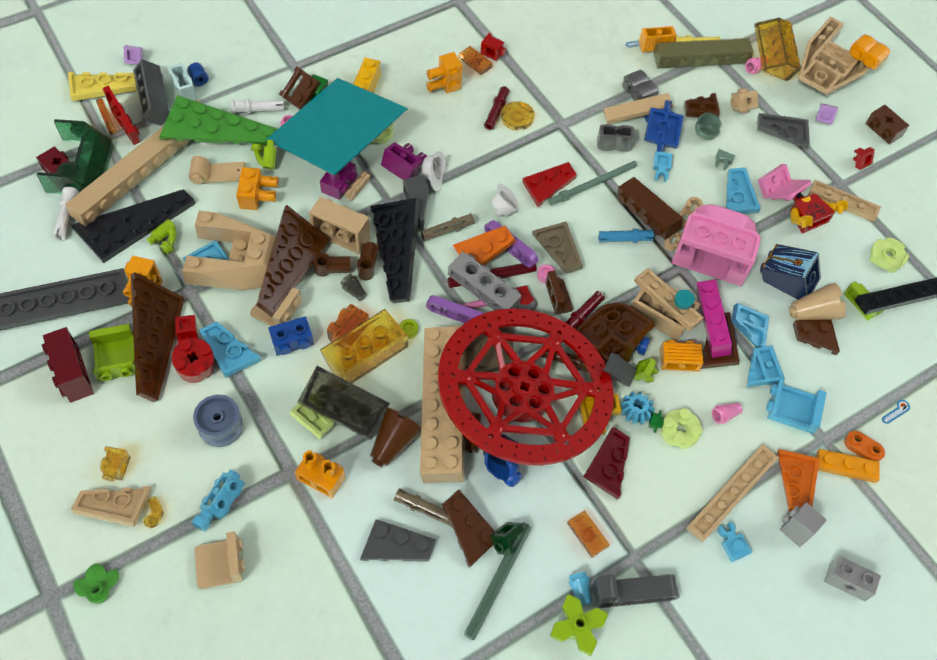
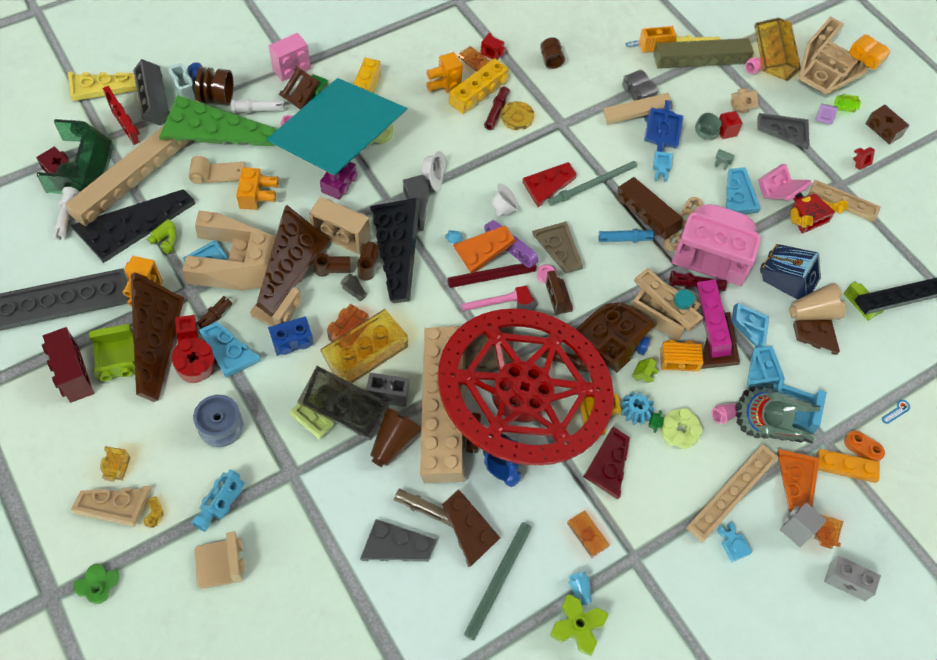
(106, 117): clear orange tile -> none
(132, 54): lavender tile -> none
(214, 86): none -> reddish brown wheel
(214, 313): none -> reddish brown pin
(269, 154): lime plant -> none
(288, 54): none -> bright pink brick
(320, 473): light orange brick -> none
(357, 186): tan axle -> none
(389, 388): none -> flat silver brick
(402, 160): magenta brick -> none
(410, 328): lime tile -> none
(428, 233): dark tan pin -> none
(451, 309): medium lavender beam -> none
(454, 236): none -> medium azure plate
(473, 283): light grey brick -> none
(478, 86): none -> yellow brick
(504, 536): dark green bracket -> none
(552, 53): none -> reddish brown wheel
(578, 316): dark red pin -> none
(615, 137): flat silver brick -> none
(620, 369): dark grey tile -> none
(634, 591): dark grey beam -> none
(688, 280): none -> dark red pin
(702, 105): reddish brown wing -> none
(730, 125): none -> red brick
(771, 414): none -> sand green piece
(829, 532): none -> clear orange bracket
(847, 102): none -> clear neon green brick
(890, 263): yellowish green plate -> none

